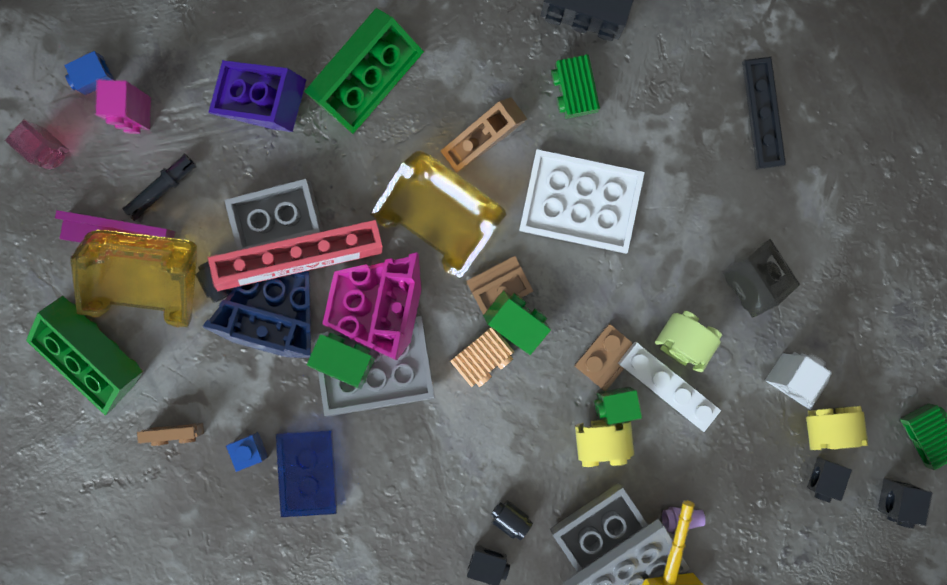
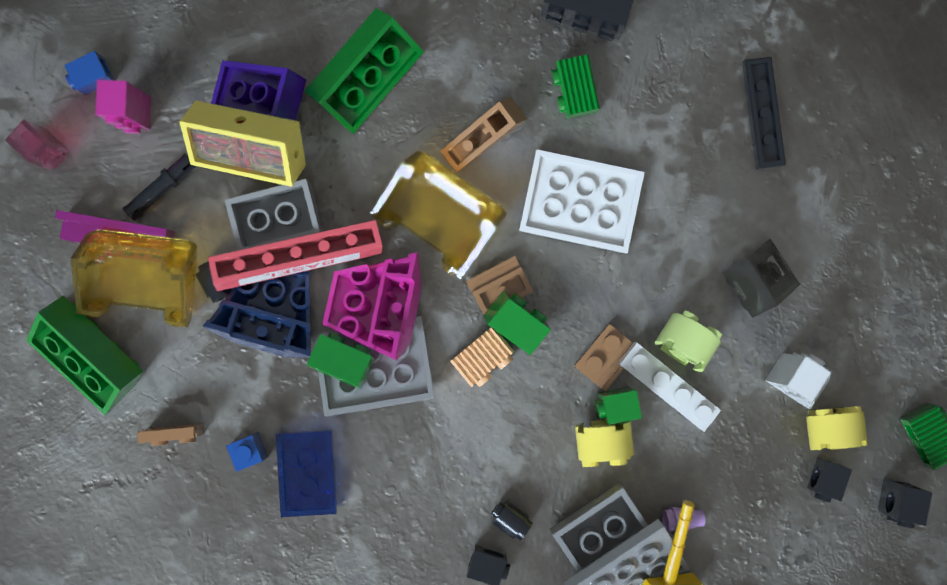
(243, 143): none -> light yellow brick

